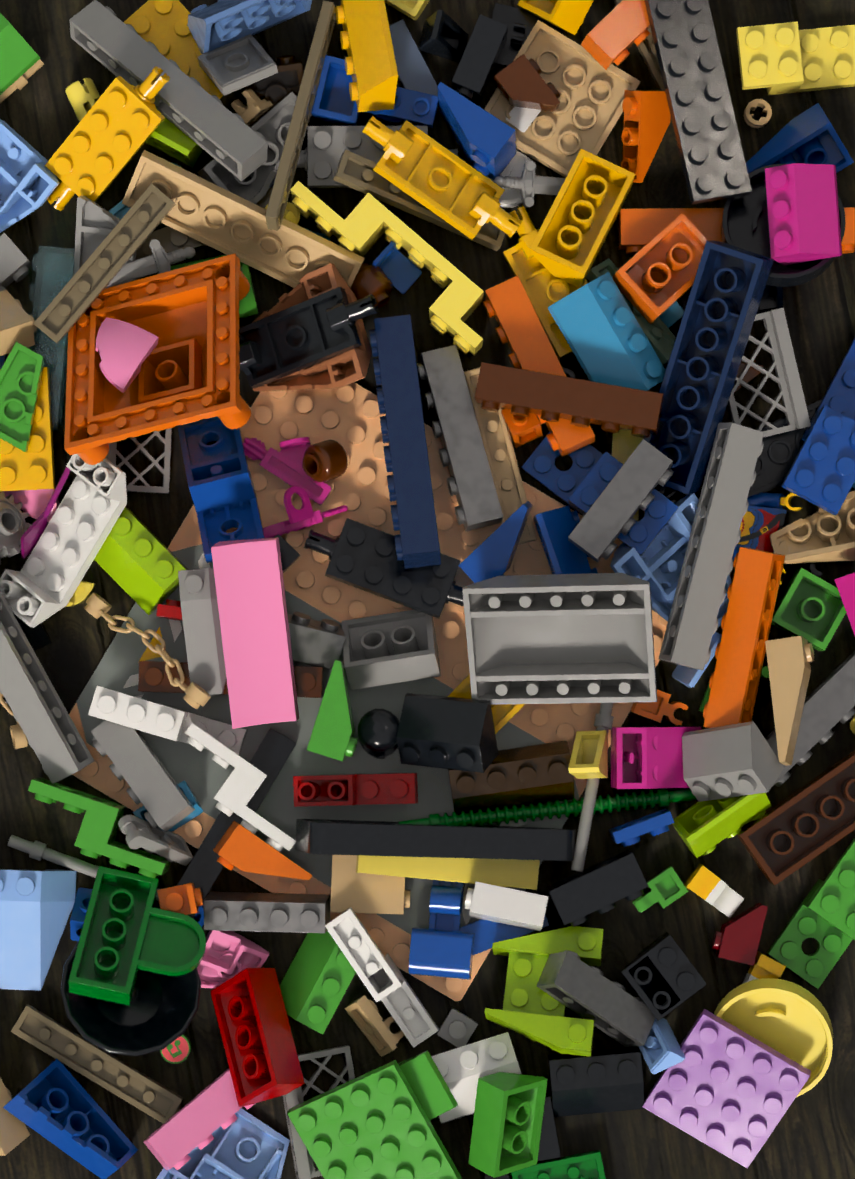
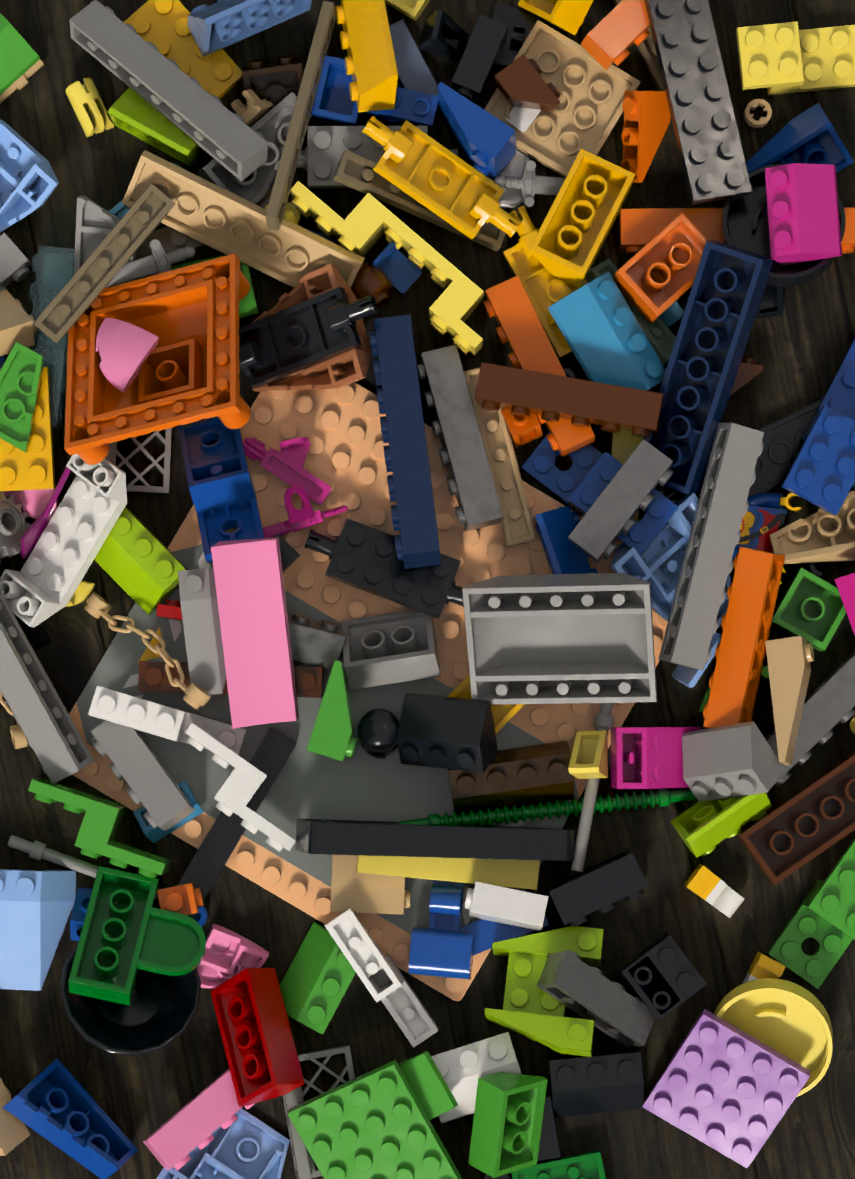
(96, 1064): dark tan plate -> none
(106, 138): yellow plate -> none
(166, 844): light grey plate -> none
(177, 1050): coral tile -> none
(237, 64): light grey tile -> none
(251, 854): orange slope -> none
(266, 912): flat silver brick -> none
(325, 461): reddish brown head -> none
(355, 789): red slope -> none
(368, 1019): tan plate -> none
(457, 1028): light grey plate -> none
(498, 550): blue slope -> none
(654, 823): blue plate -> none
(657, 709): orange plate -> none
(661, 1047): light blue slope -> none
(664, 889): bright green plate -> none
(741, 936): dark red slope -> none
(786, 376): light grey fence -> none

